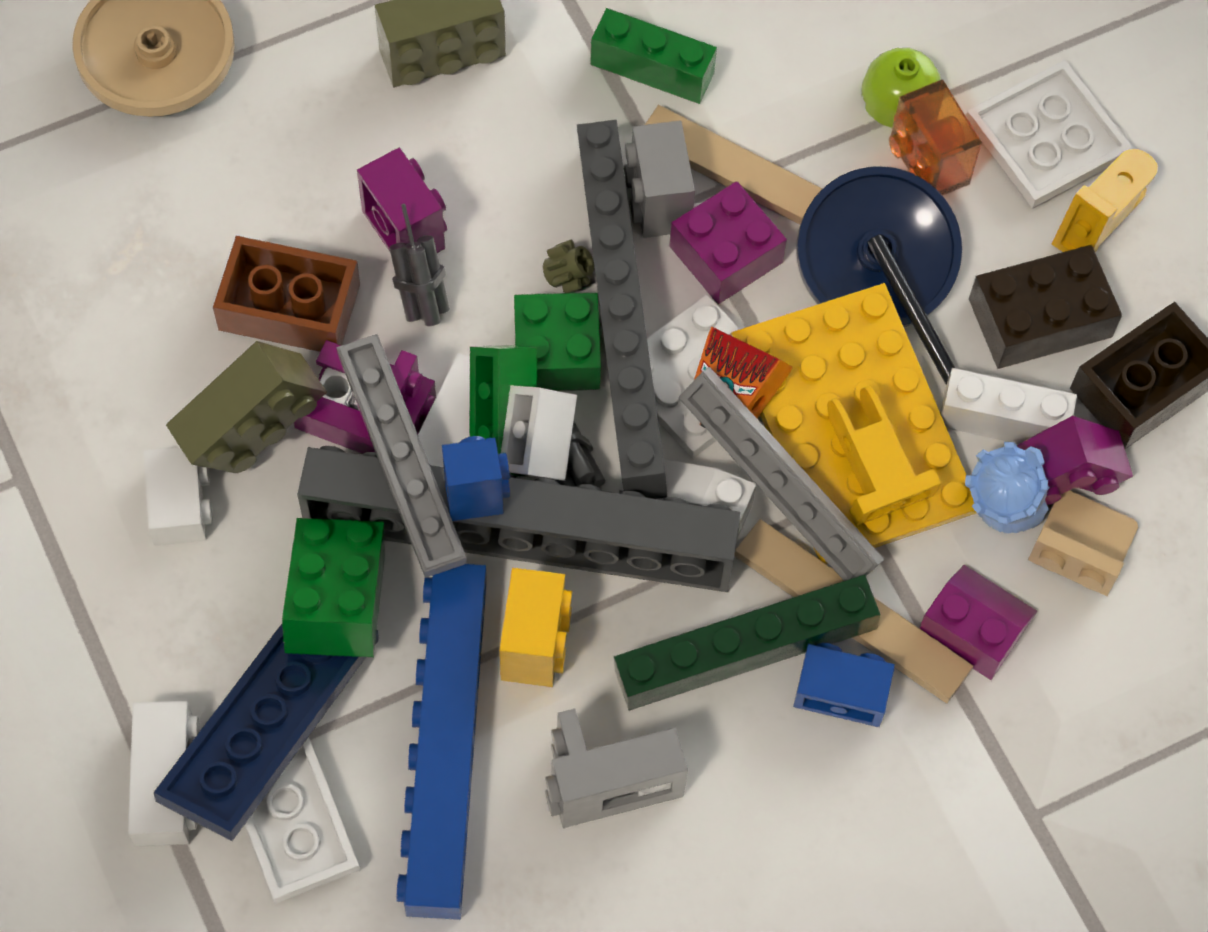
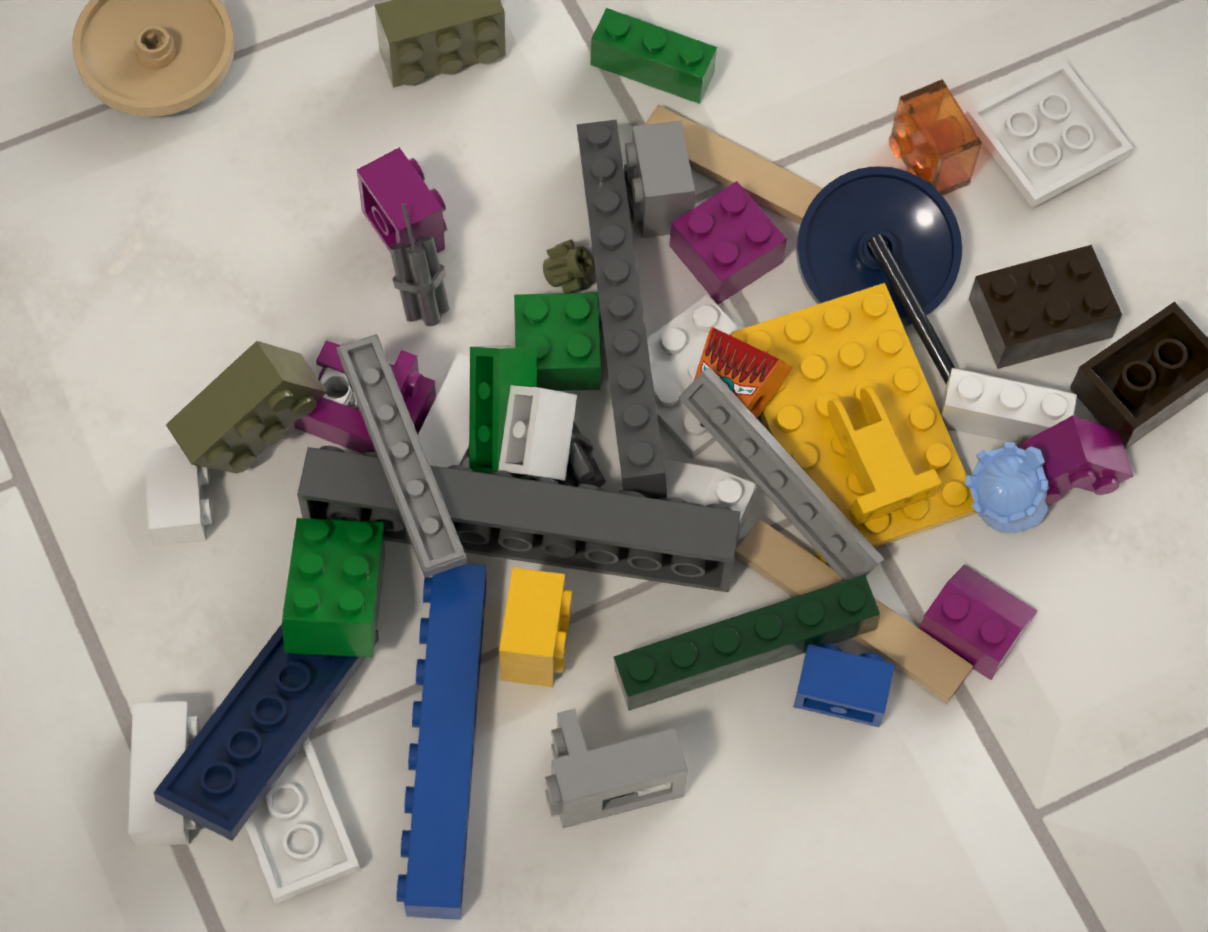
(286, 294): dark orange brick -> none
(475, 478): blue brick -> none
(892, 76): lime cylinder -> none
(1084, 542): tan bracket -> none
(1106, 202): yellow piece -> none

